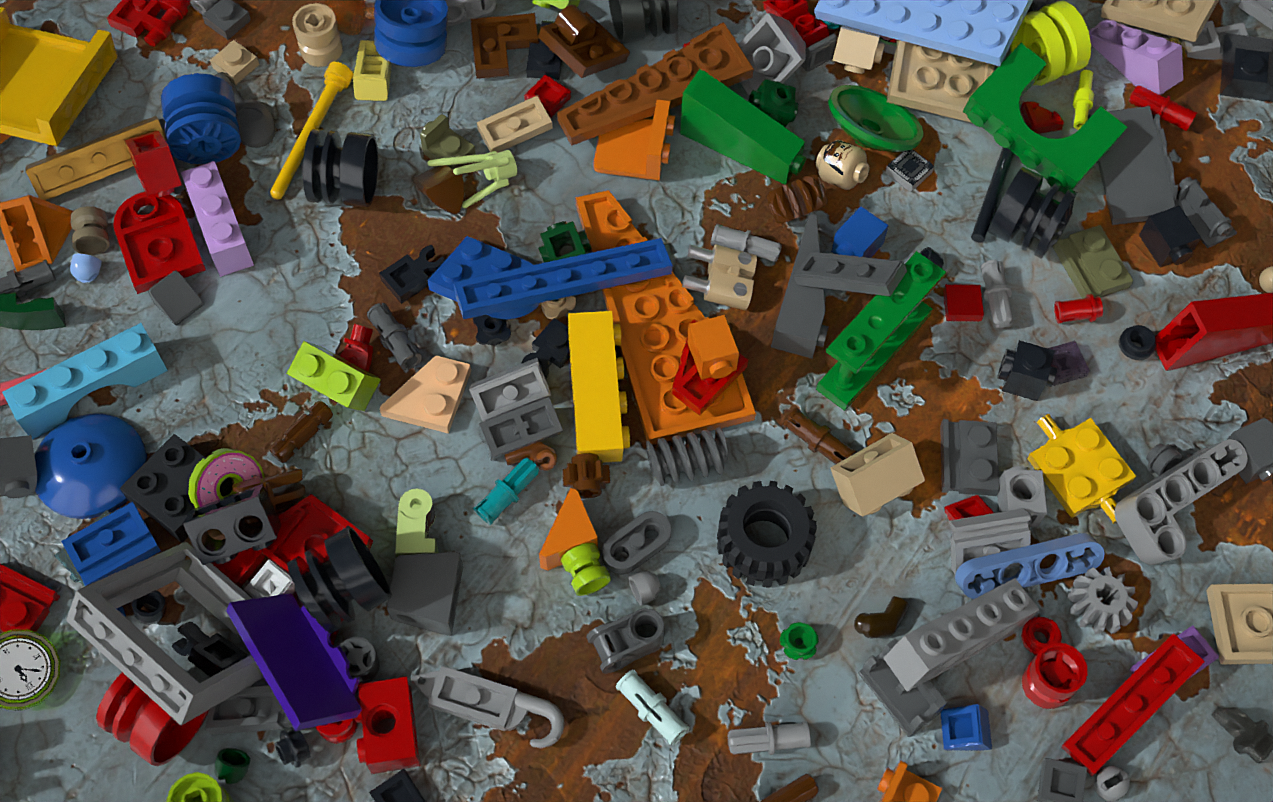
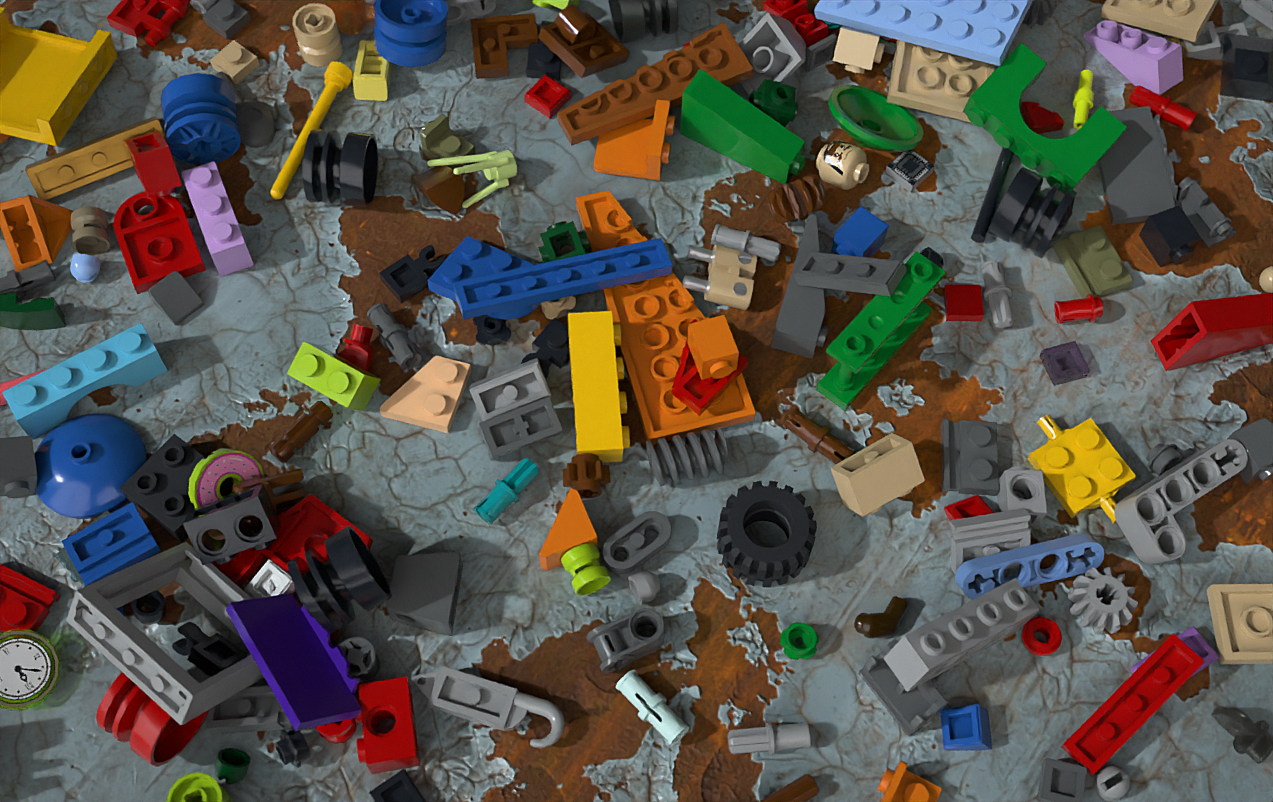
(413, 523): yellowish green leg -> none
(514, 125): tan plate -> none
(538, 452): dark orange arm -> none
(1027, 370): black brick -> none
(1054, 675): red wheel -> none
(1058, 37): neon yellow wheel -> none
(1141, 335): black plate -> none

